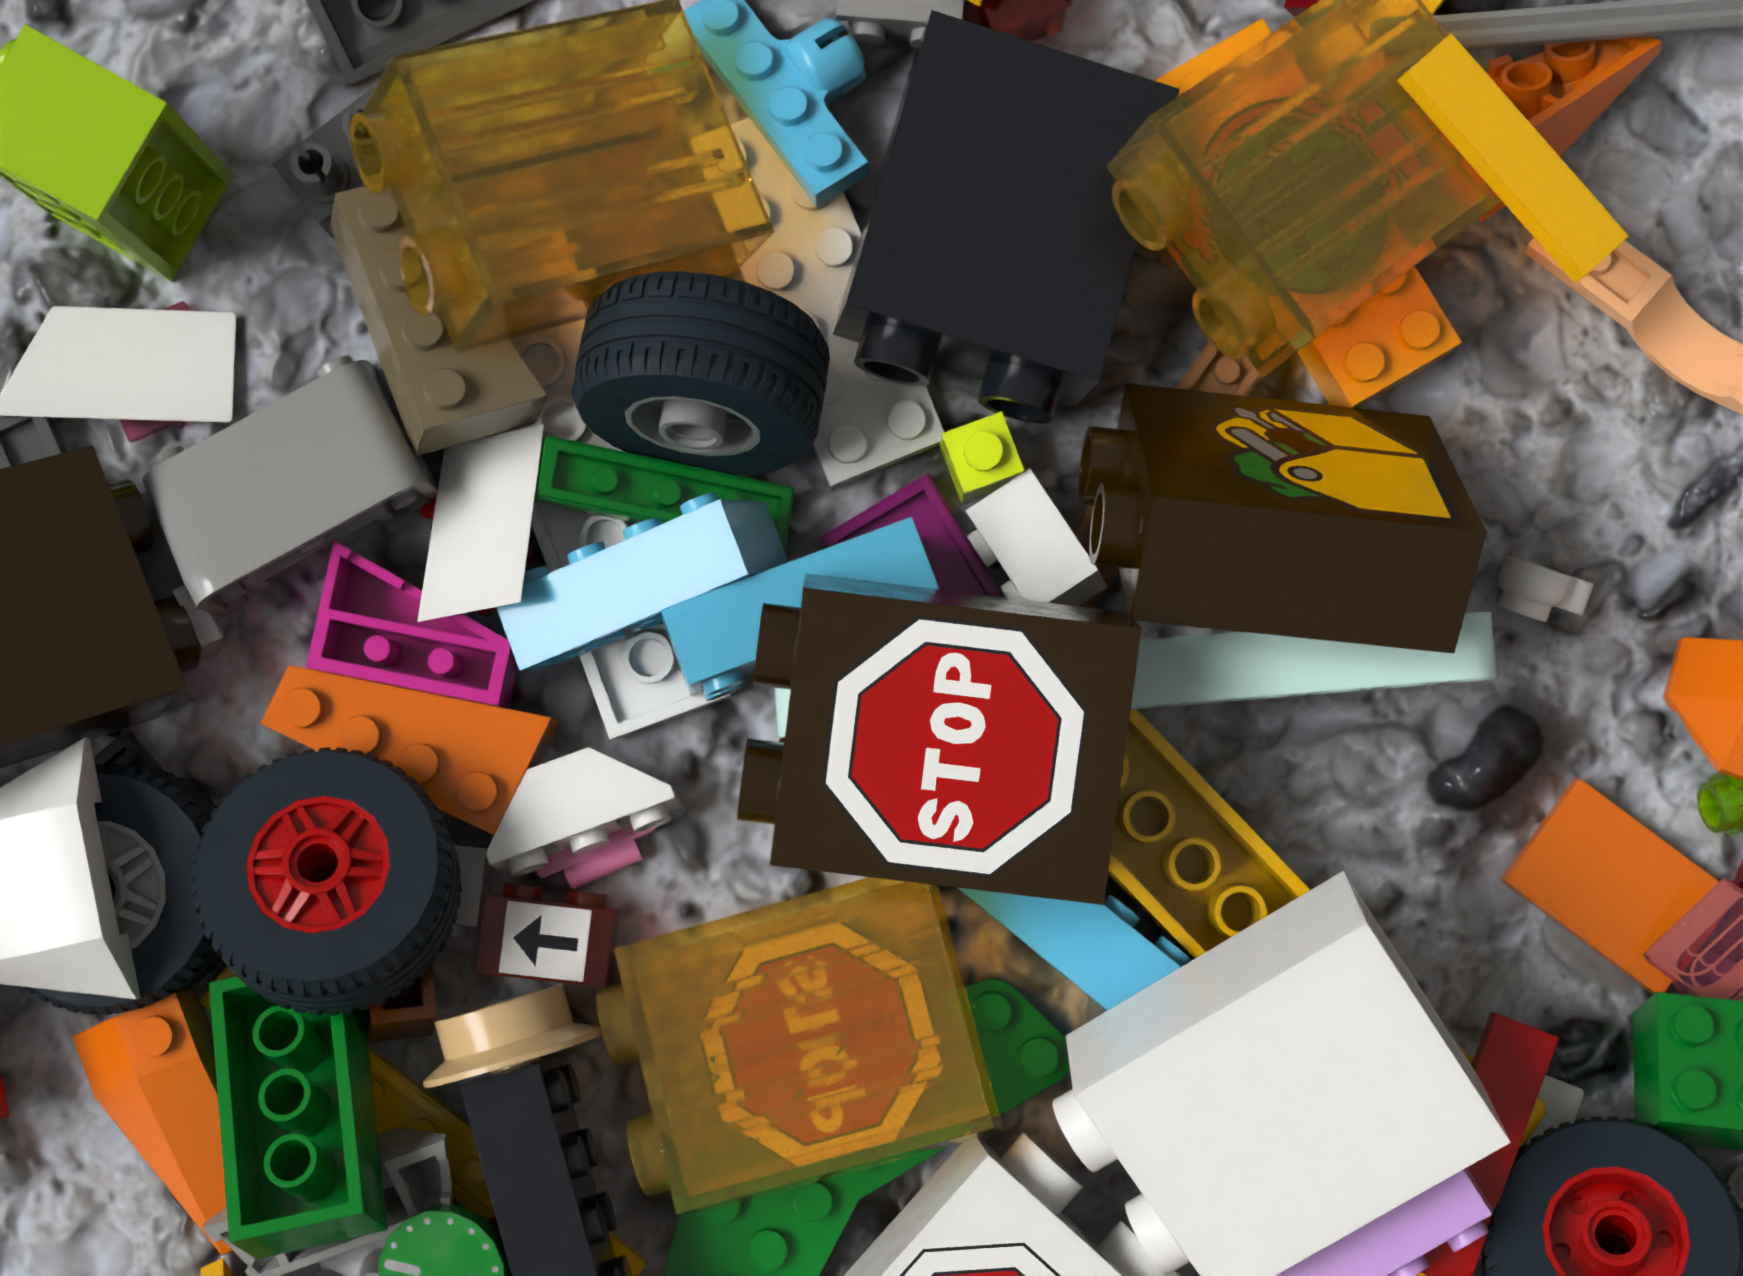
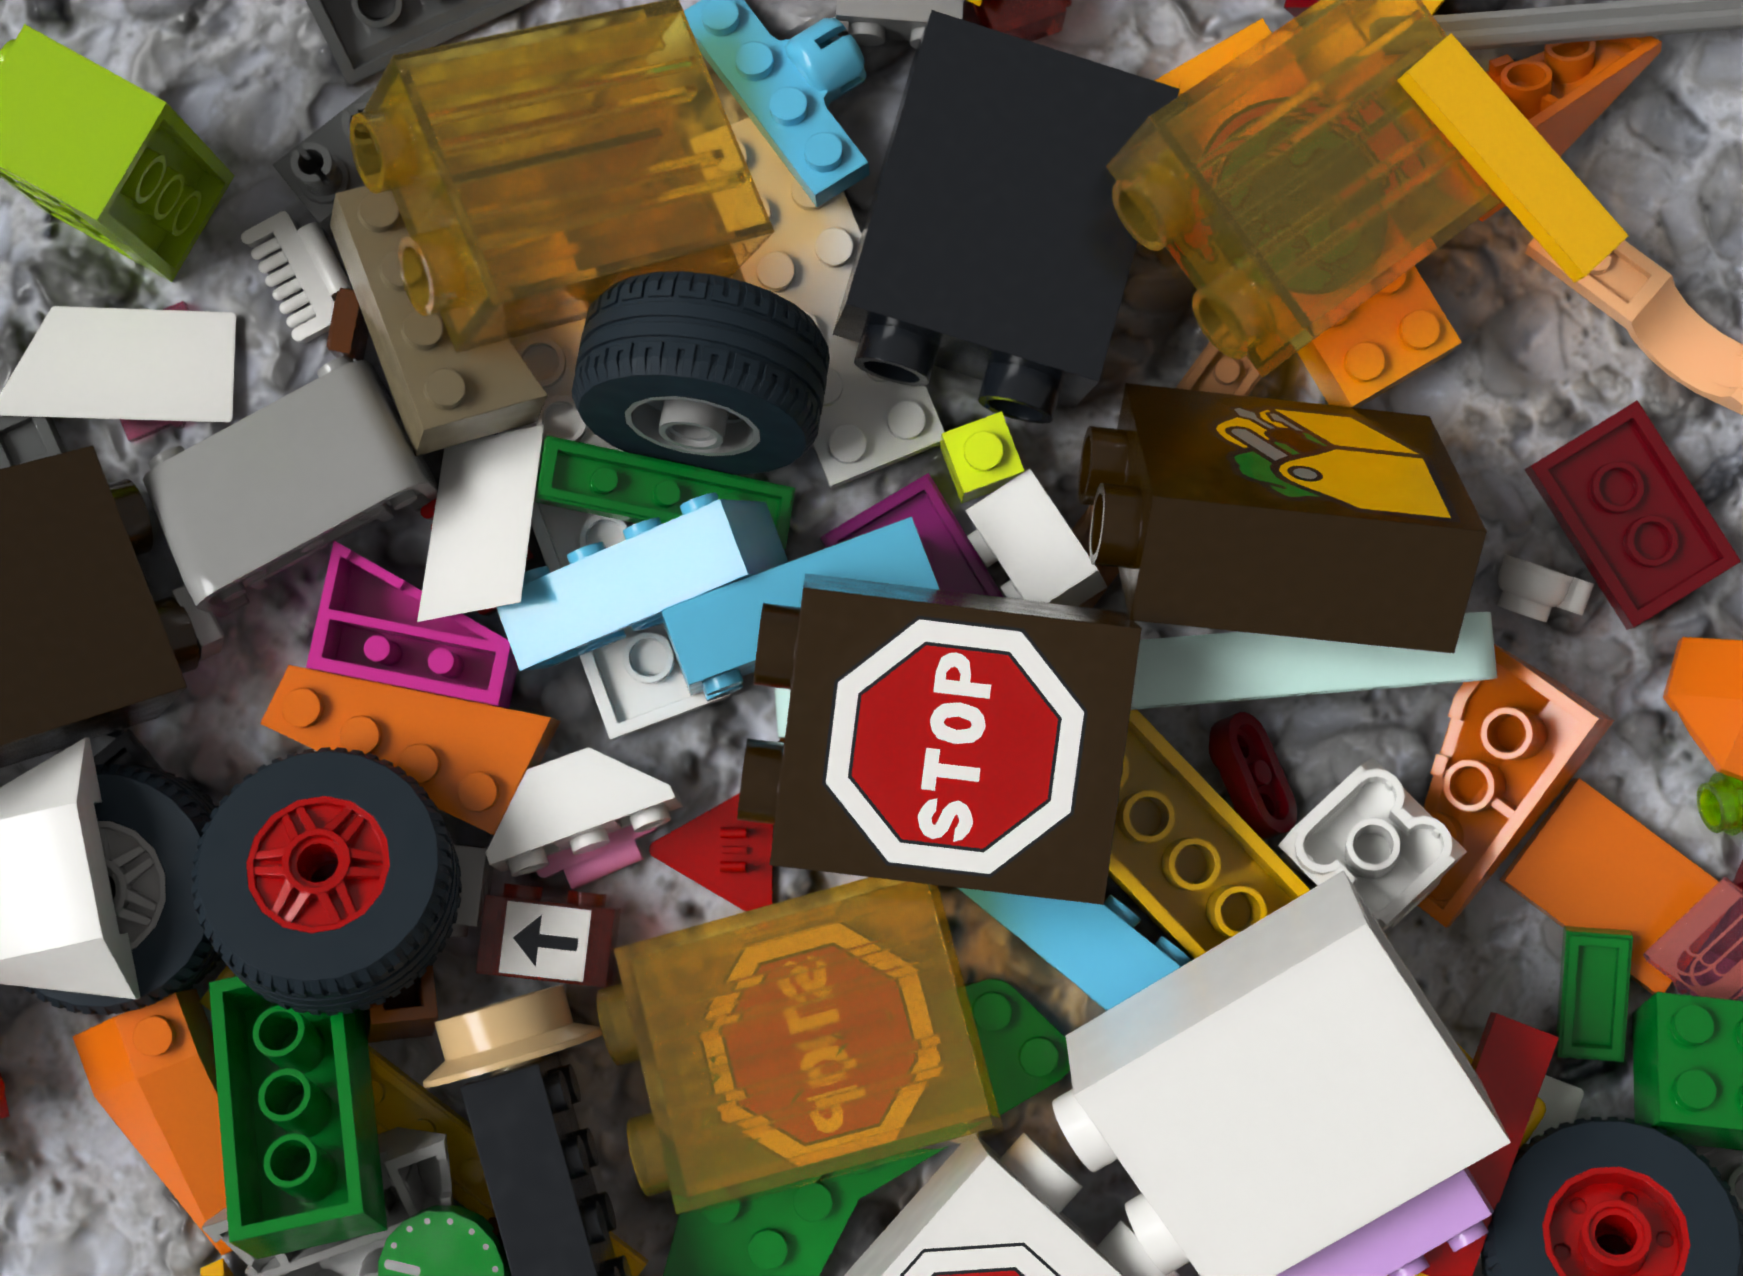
(309, 260): none -> white piece
(348, 328): none -> reddish brown tile
(722, 855): none -> red piece
(1253, 775): none -> dark red plate
(1379, 840): none -> white piece
(1501, 767): none -> orange wedge
(1594, 993): none -> green tile
(1632, 515): none -> dark red plate

